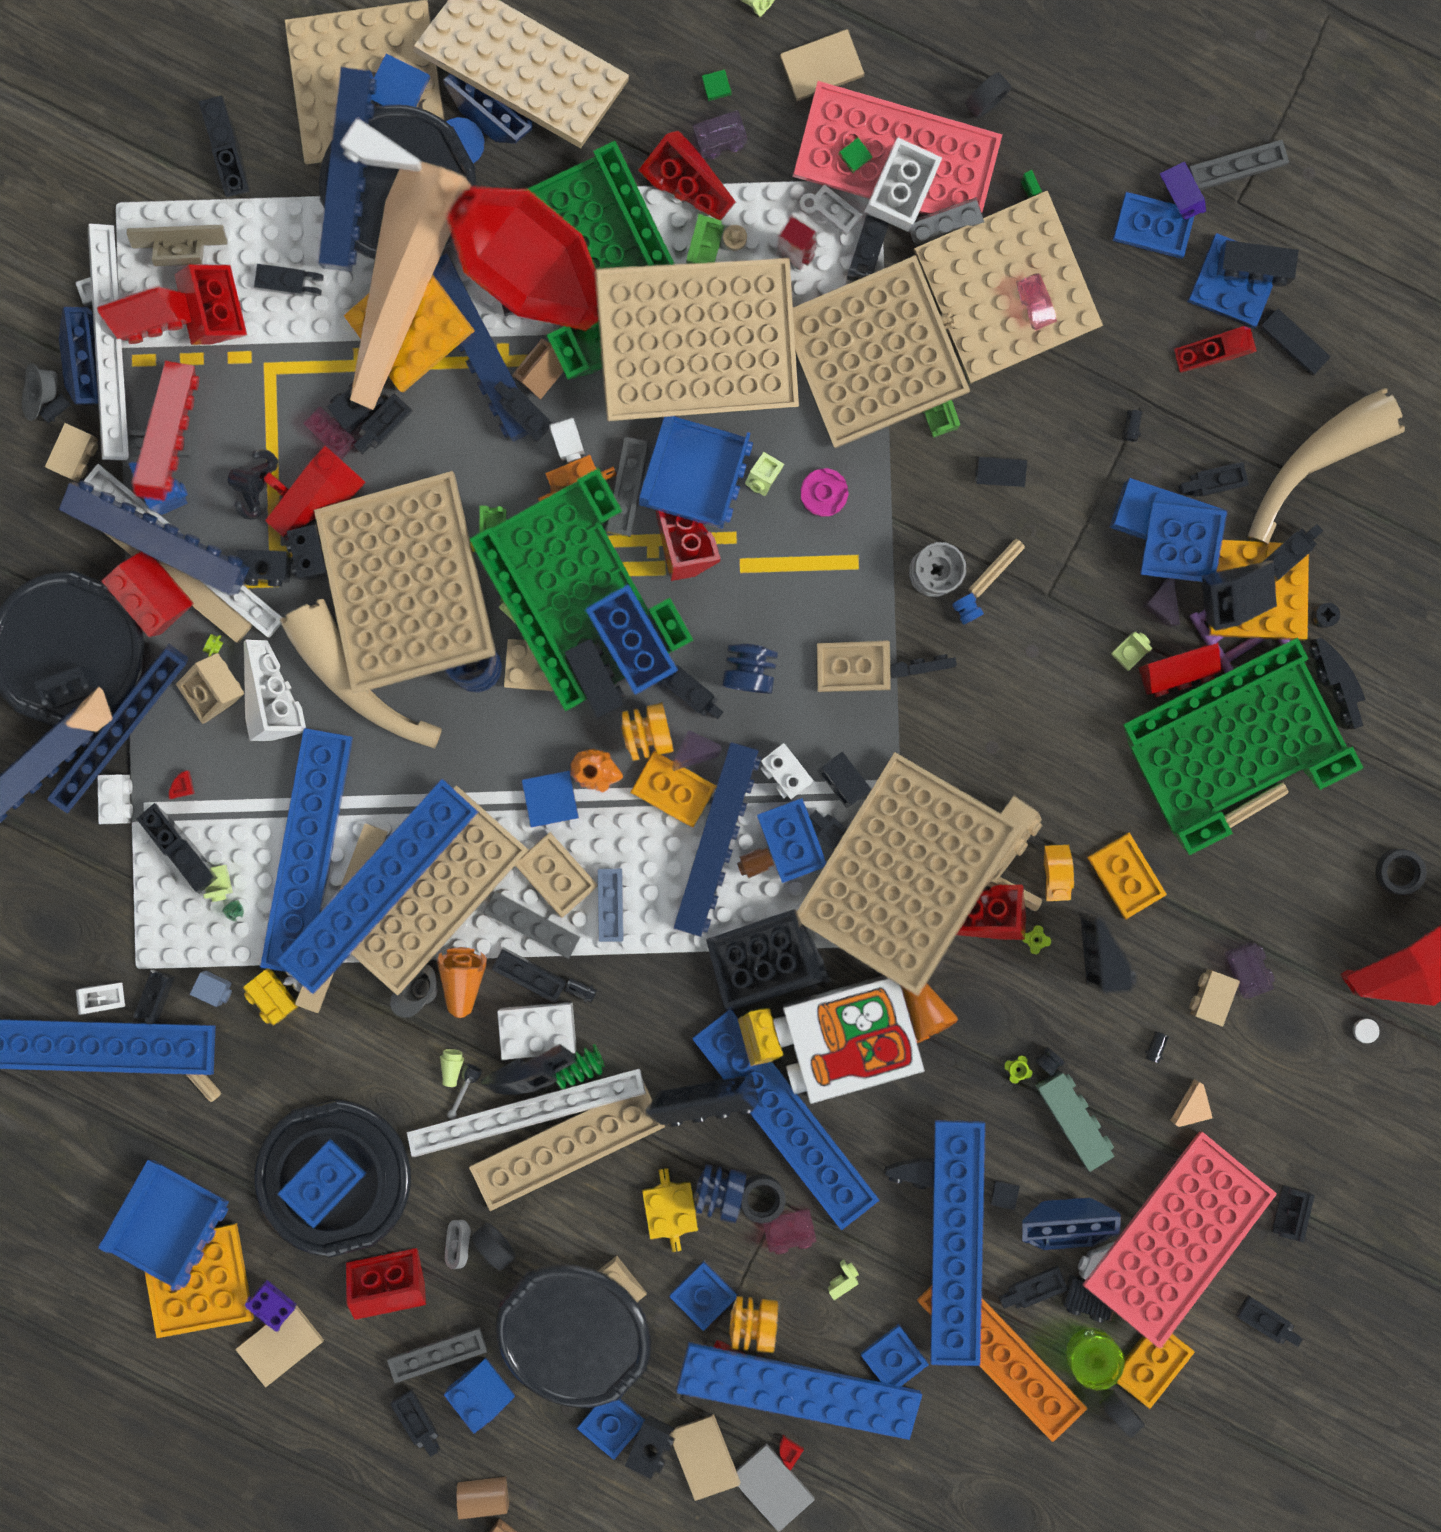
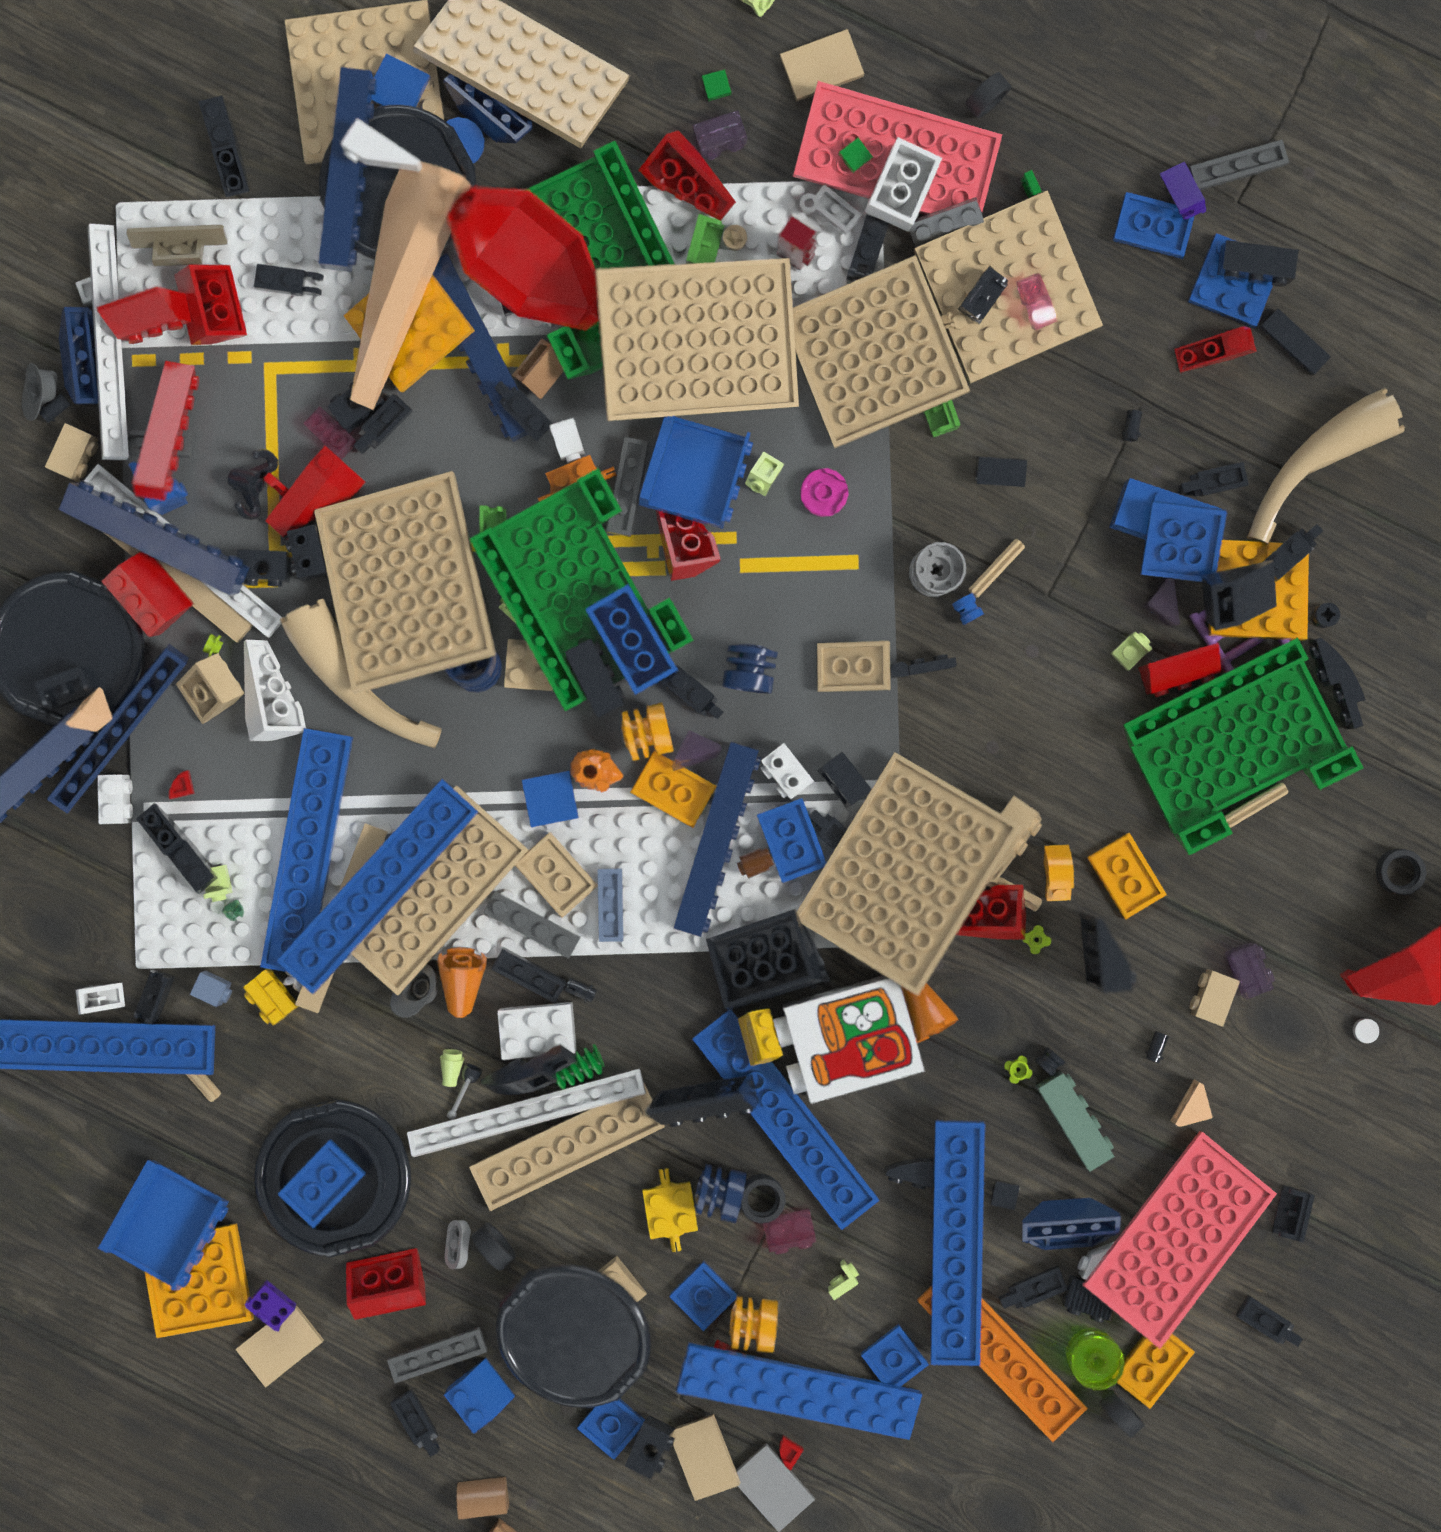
(983, 295): none -> black hinge

